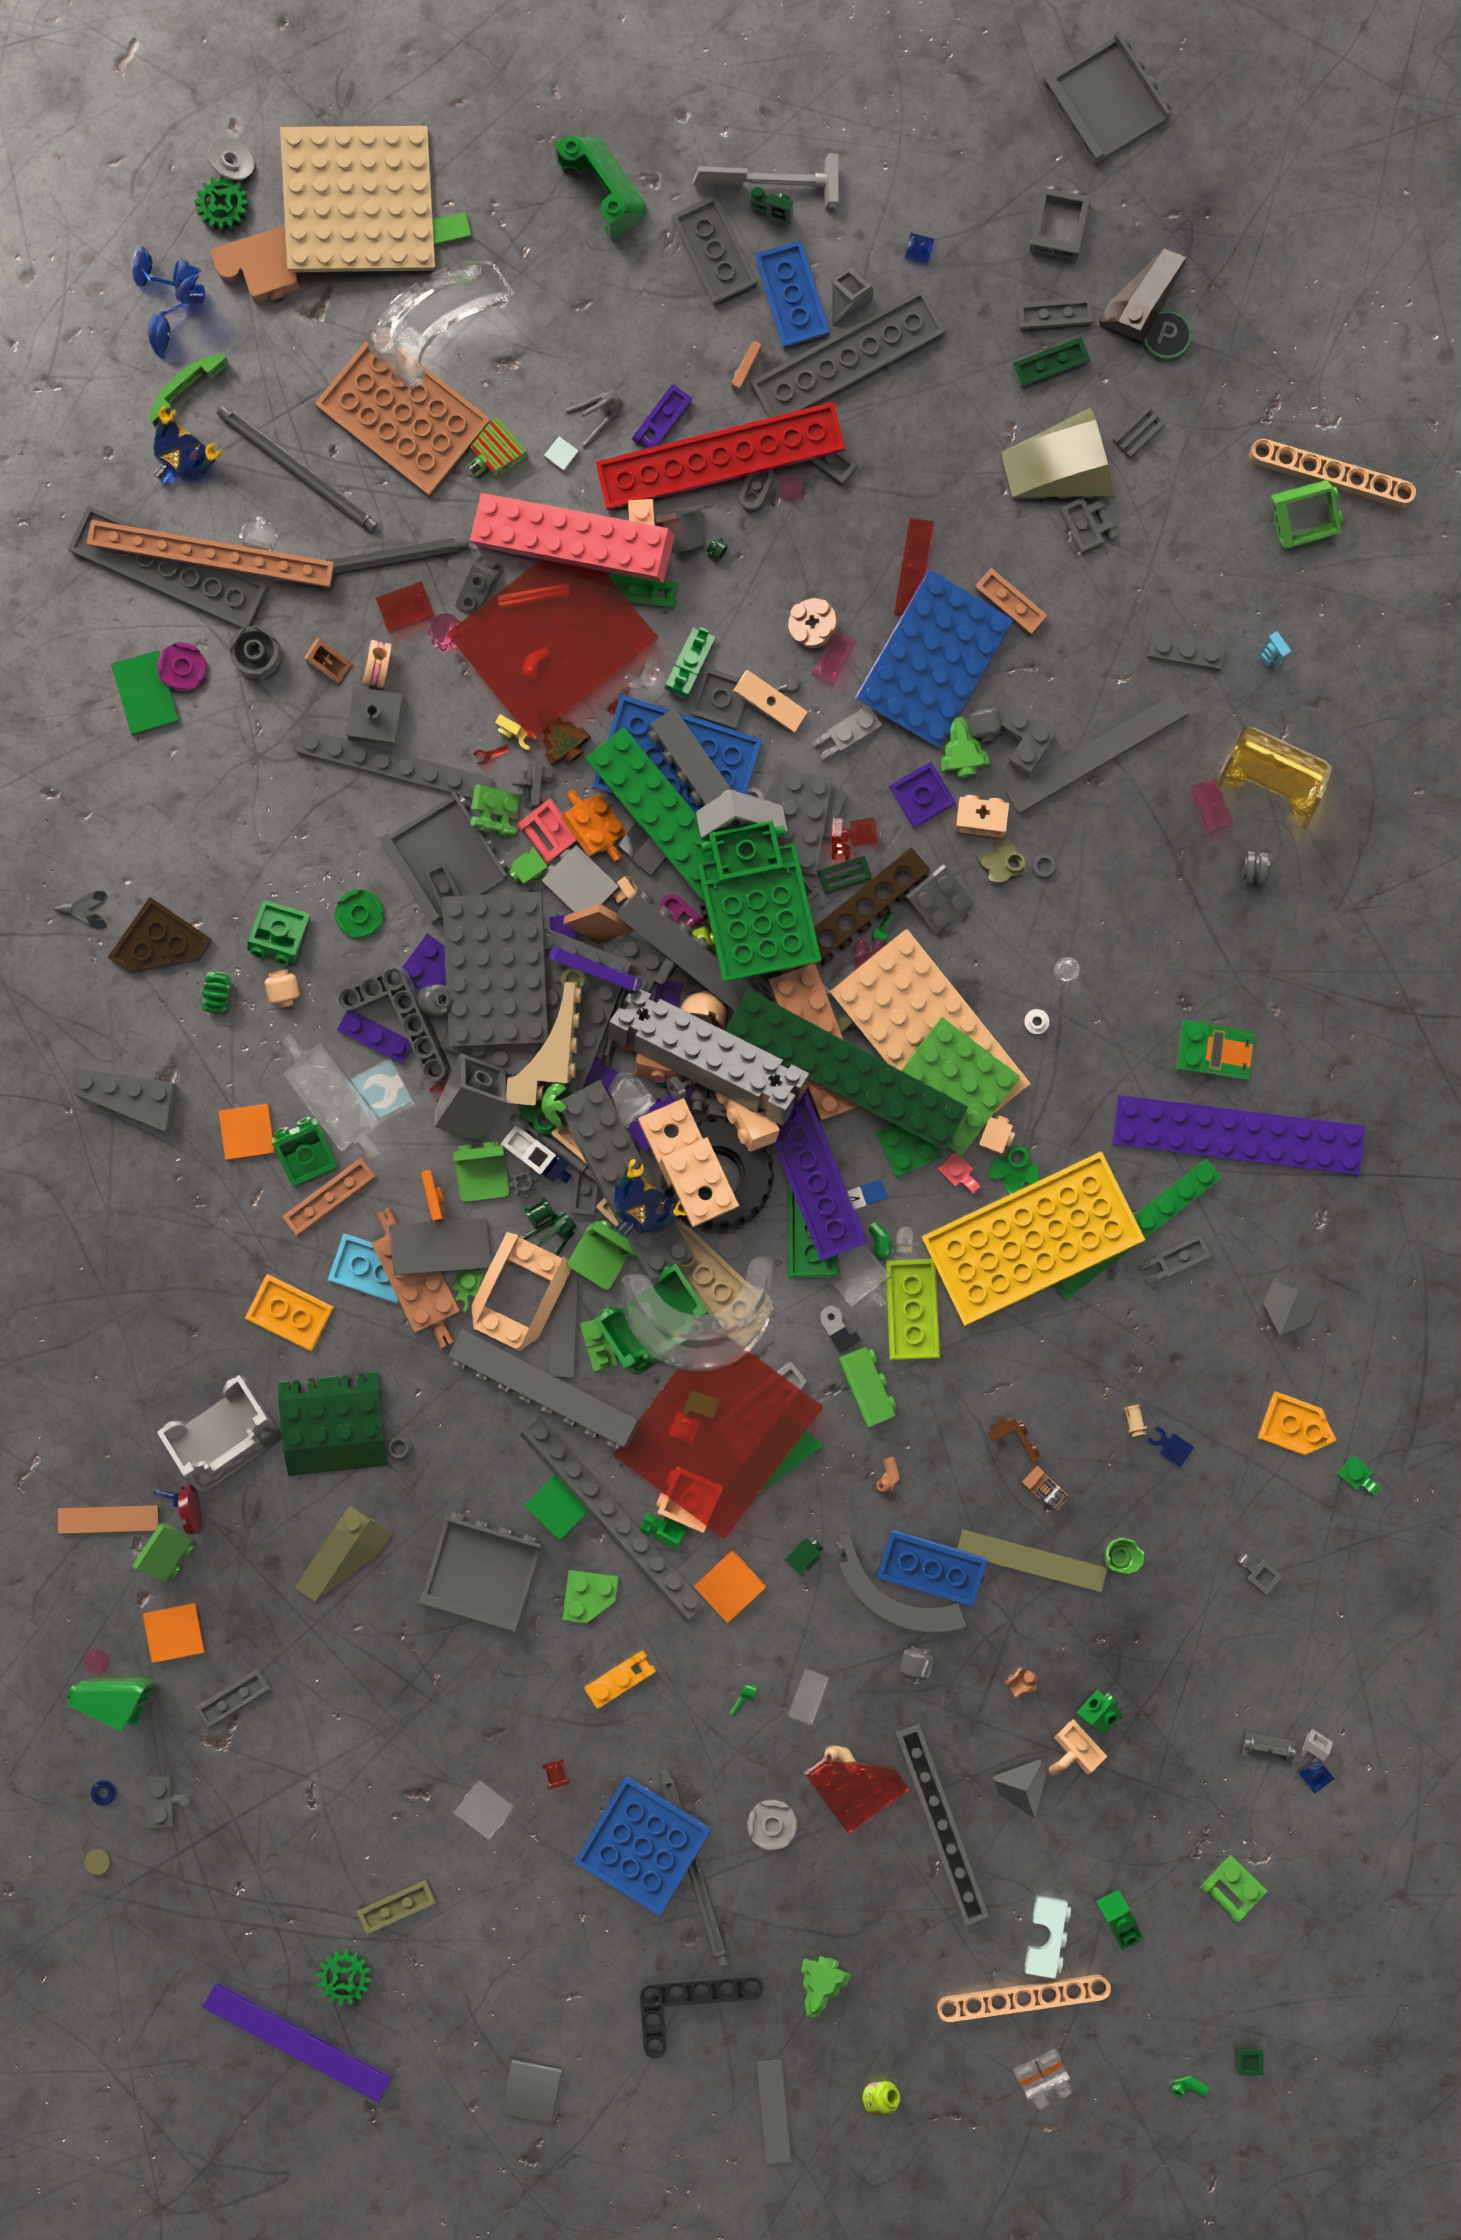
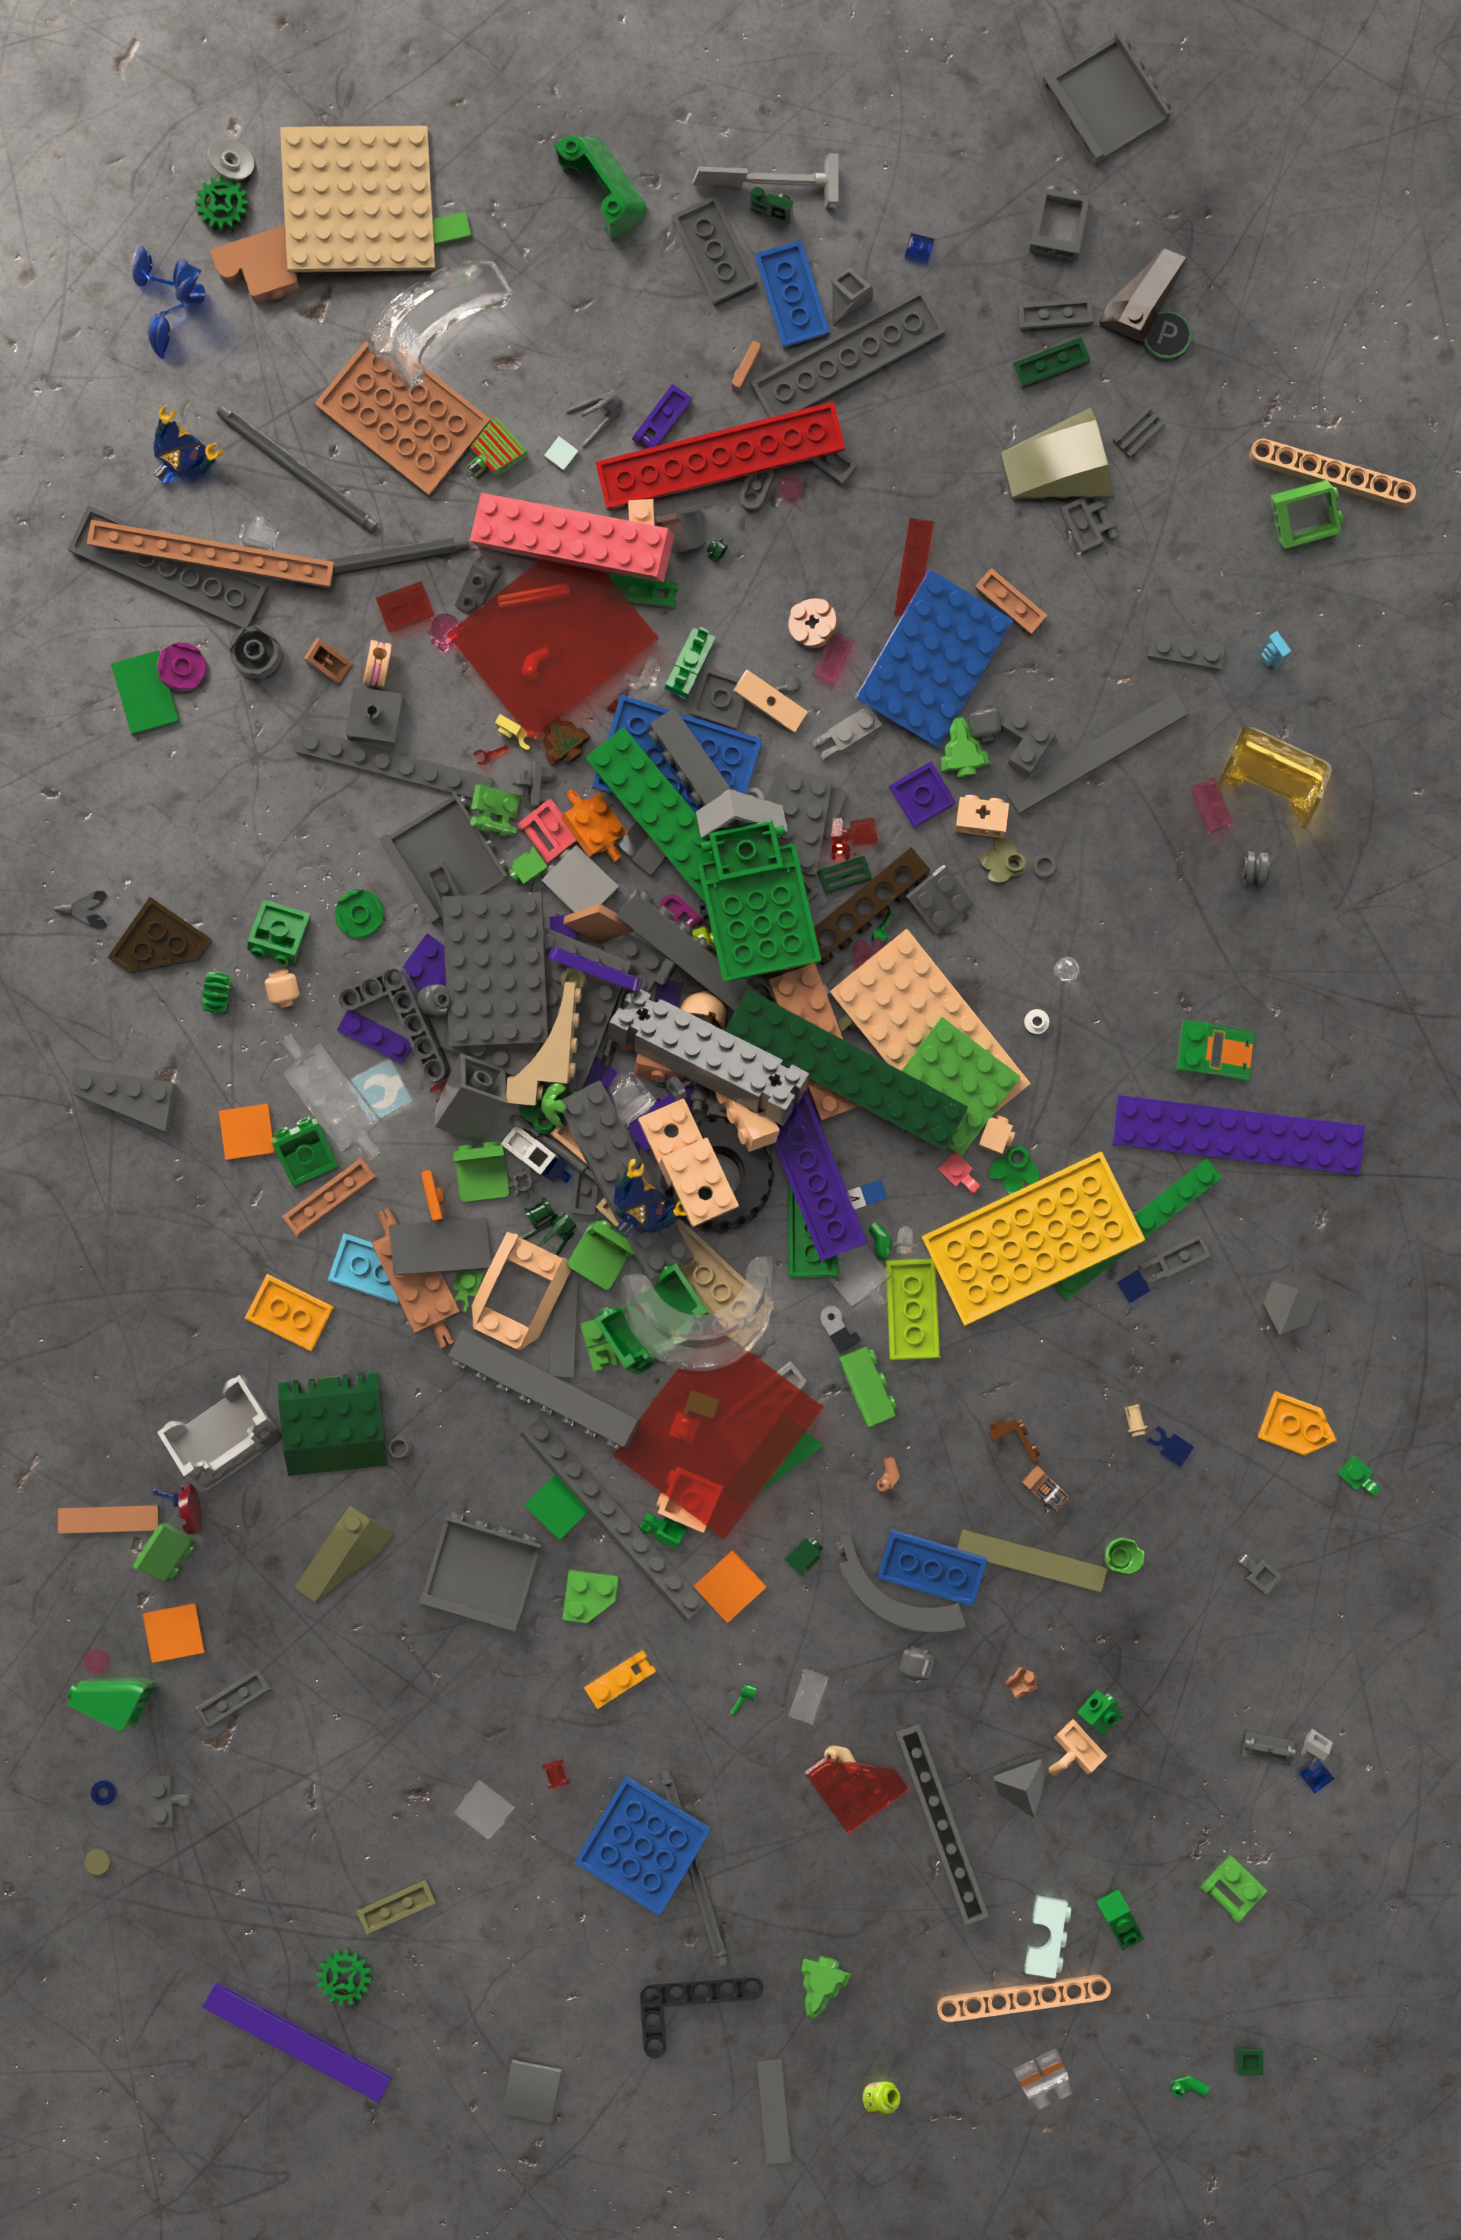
(209, 365): bright green slope -> none
(627, 886): light nougat tile -> none
(772, 1825): light grey tile -> none
(905, 1151): green plate -> none
(1133, 1286): none -> clear blue plate

